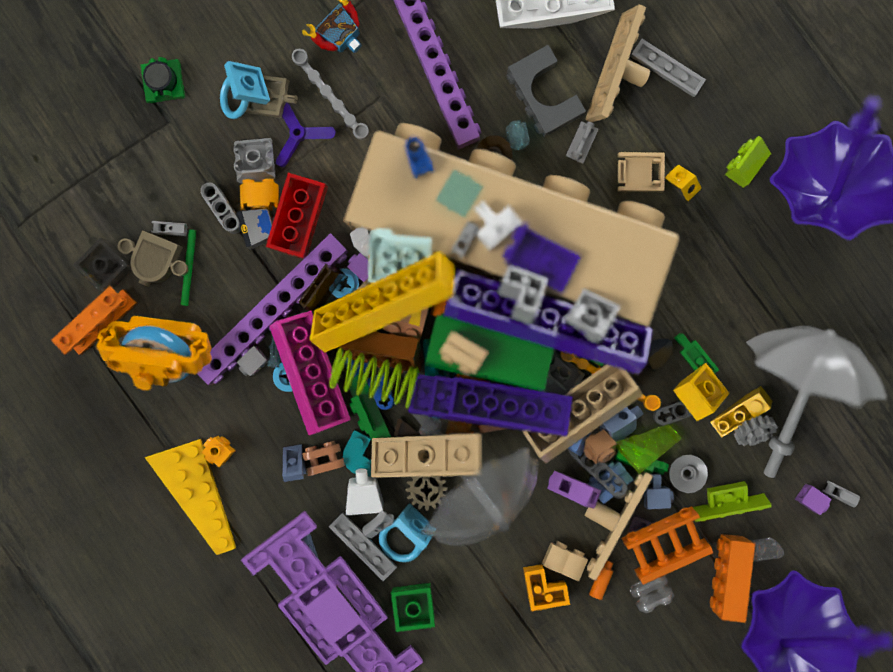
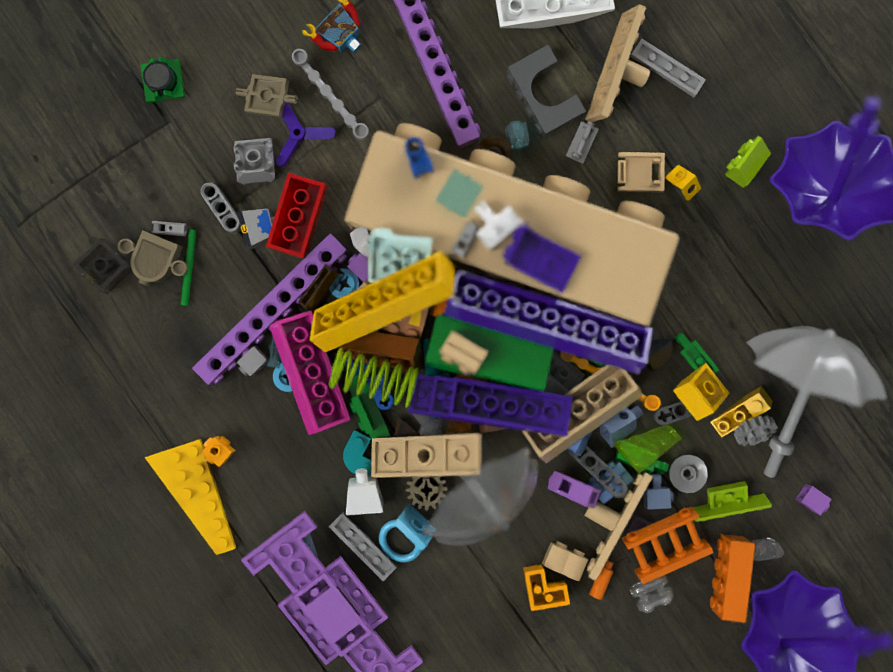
(83, 330): orange fence -> none
(154, 350): light orange piece -> none
(246, 85): medium azure tile -> none
(259, 194): light orange brick -> none
(293, 463): sand blue slope -> none
(313, 453): nougat brick -> none
(377, 524): light grey bar -> none
(413, 607): green brick -> none
(525, 289): light grey brick -> none
(593, 315): light grey slope -> none
(599, 447): medium nougat brick -> none
(842, 494): light grey bar -> none

